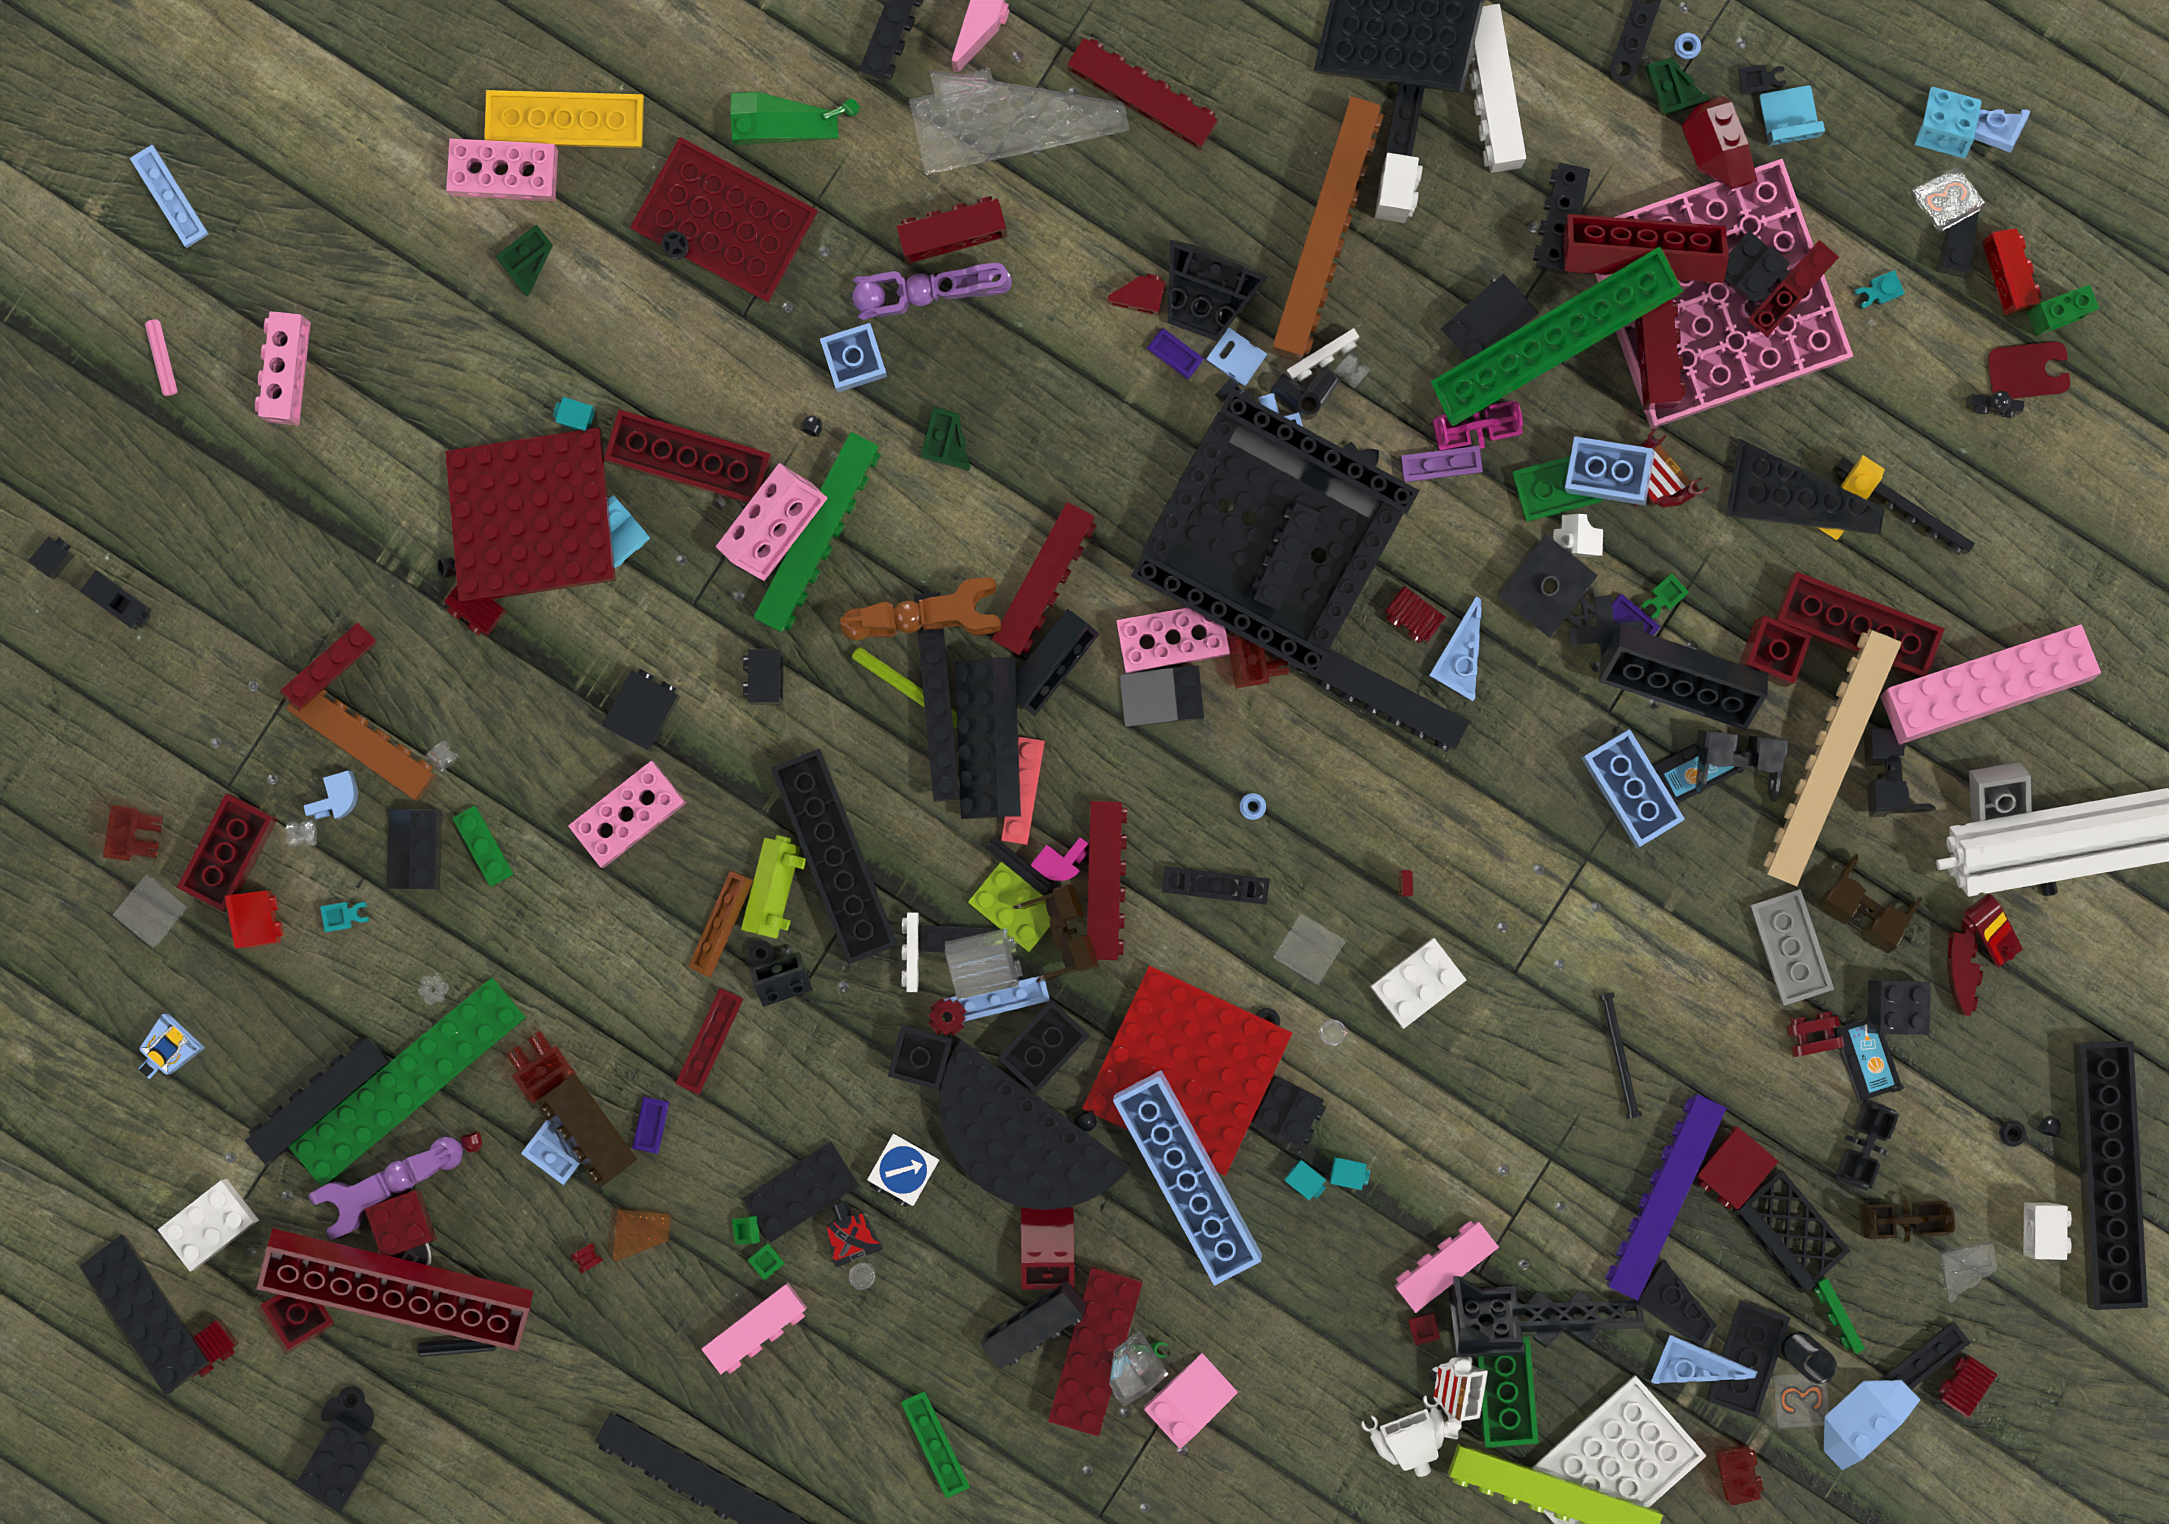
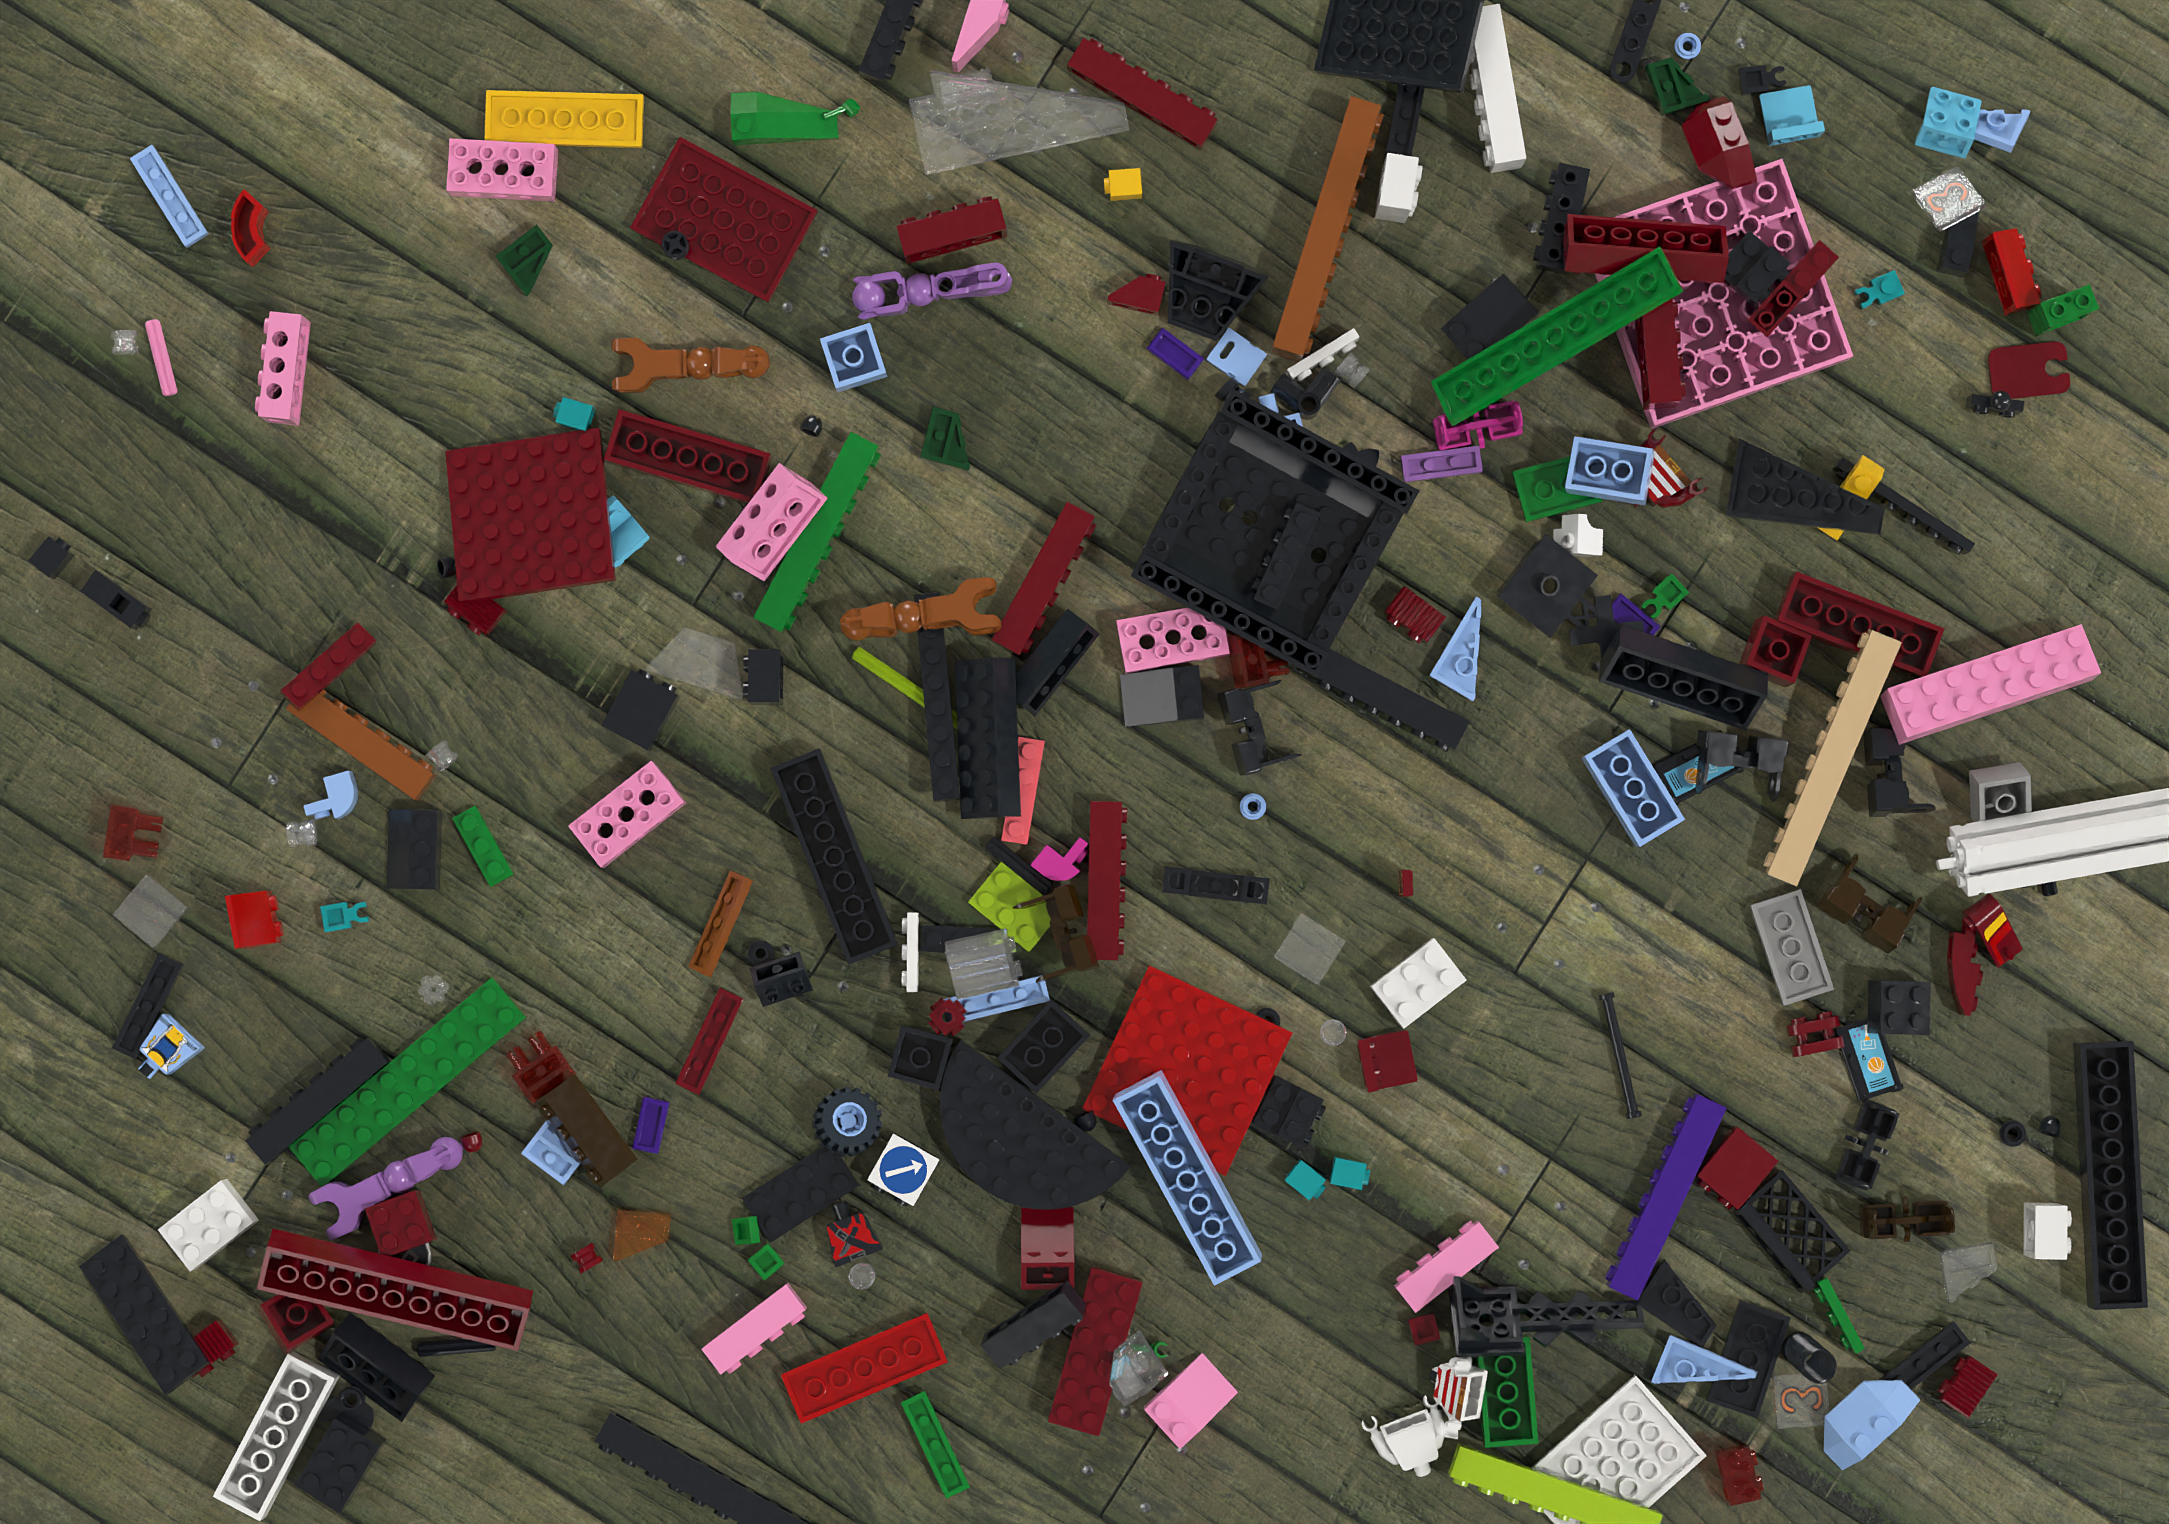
(124, 342): none -> clear wheel
(148, 1005): none -> black plate
(227, 851): dark red brick -> none
(247, 228): none -> red brick
(276, 1436): none -> white brick
(376, 1367): none -> black slope
(678, 364): none -> dark orange piece
(700, 662): none -> clear wing
(772, 887): lime brick -> none
(847, 1122): none -> black wheel
(864, 1368): none -> red plate
(1123, 184): none -> yellow brick
(1252, 753): none -> black piece
(1386, 1060): none -> dark red bracket

